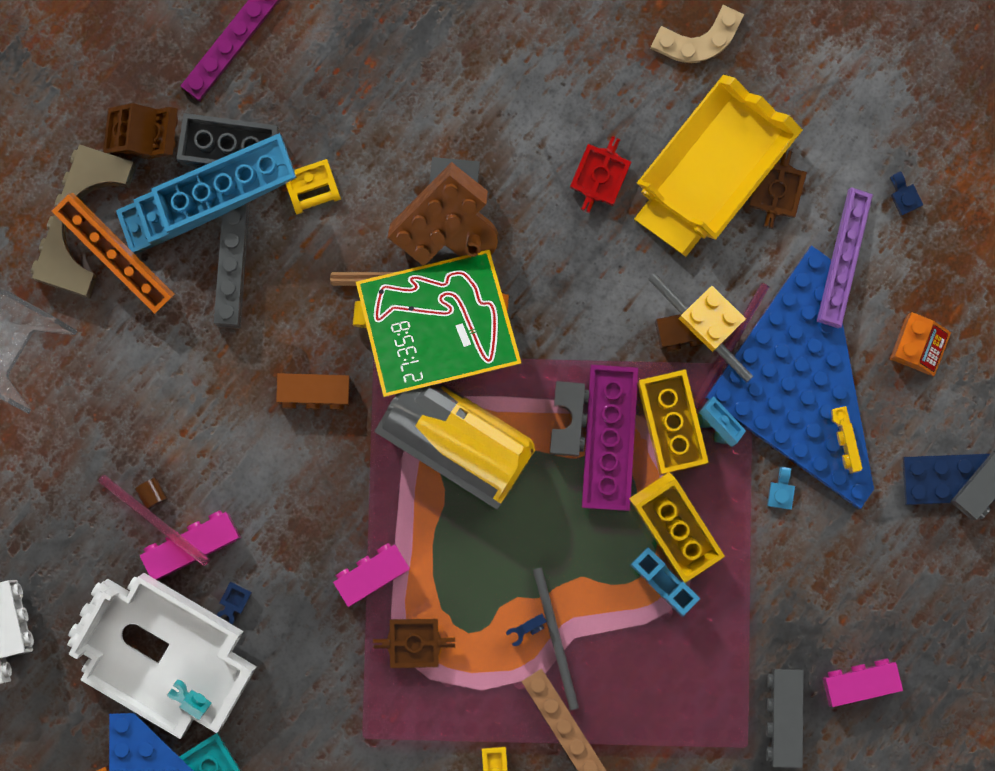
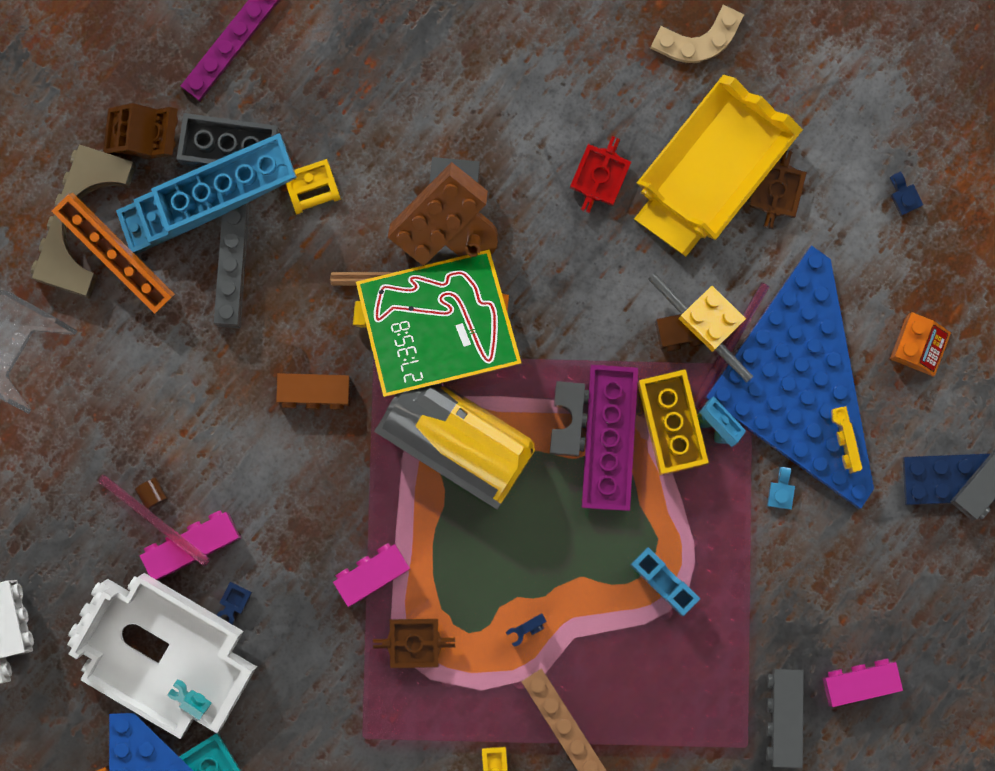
(555, 638): dark grey piece -> none
(677, 527): yellow brick -> none
(844, 258): medium lavender tile -> none

